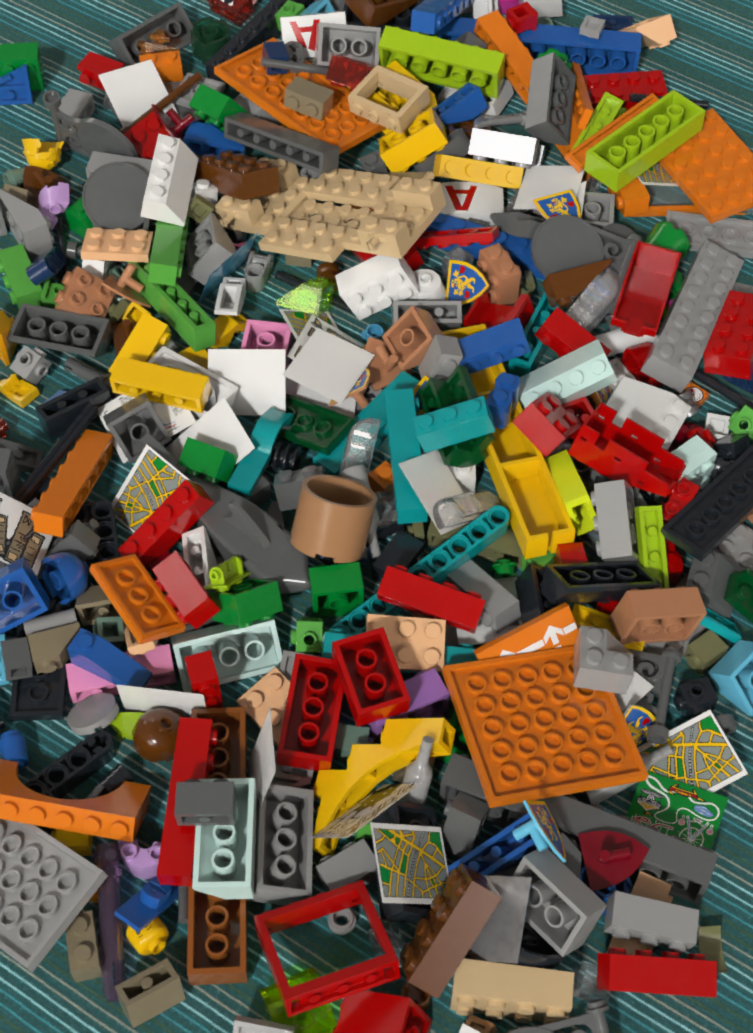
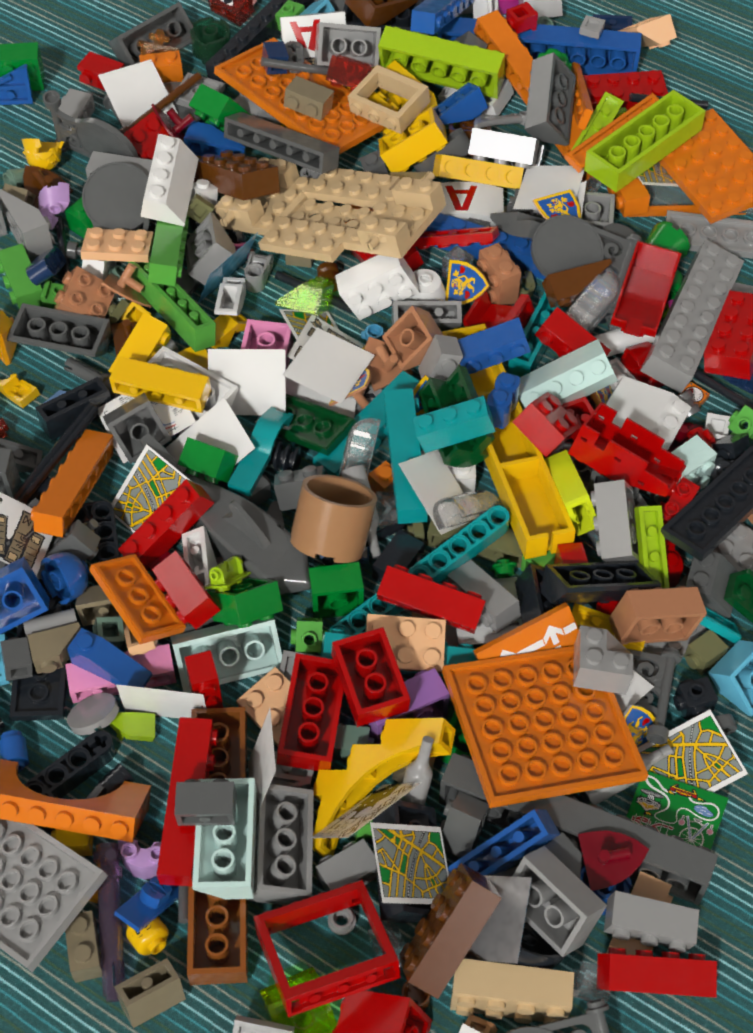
(31, 364): light grey brick -> none
(156, 734): reddish brown cylinder -> none
(541, 828): shield -> none
(711, 945): olive sticker -> none

